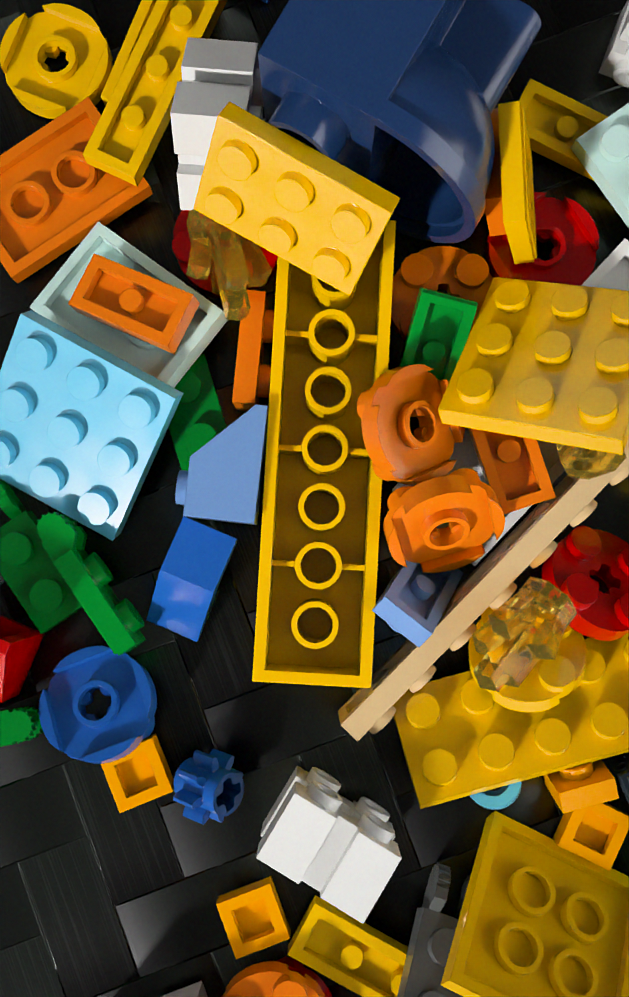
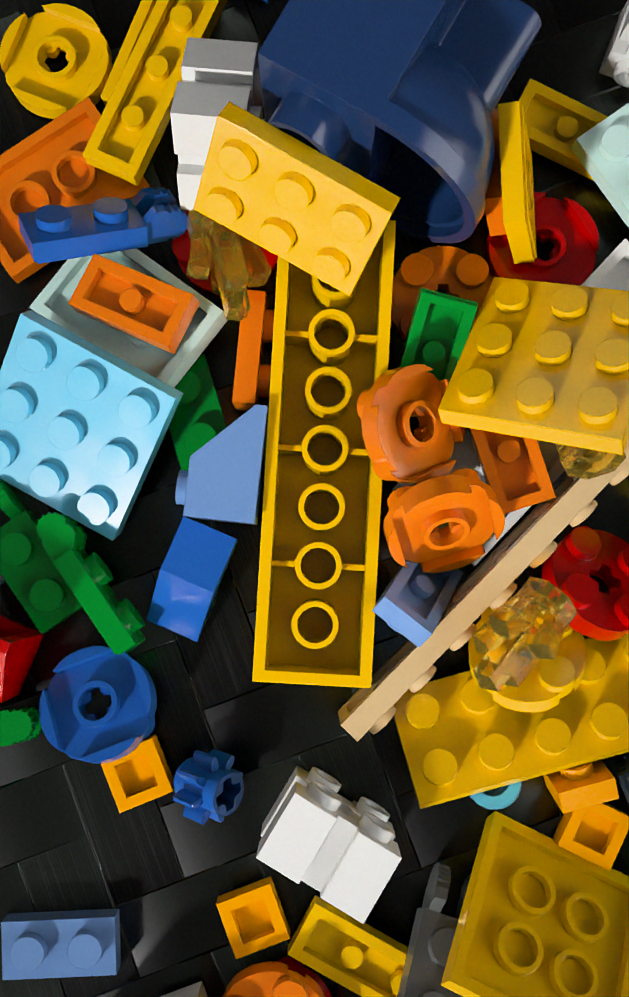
(60, 944): none -> medium blue plate
(102, 226): none -> blue hinge

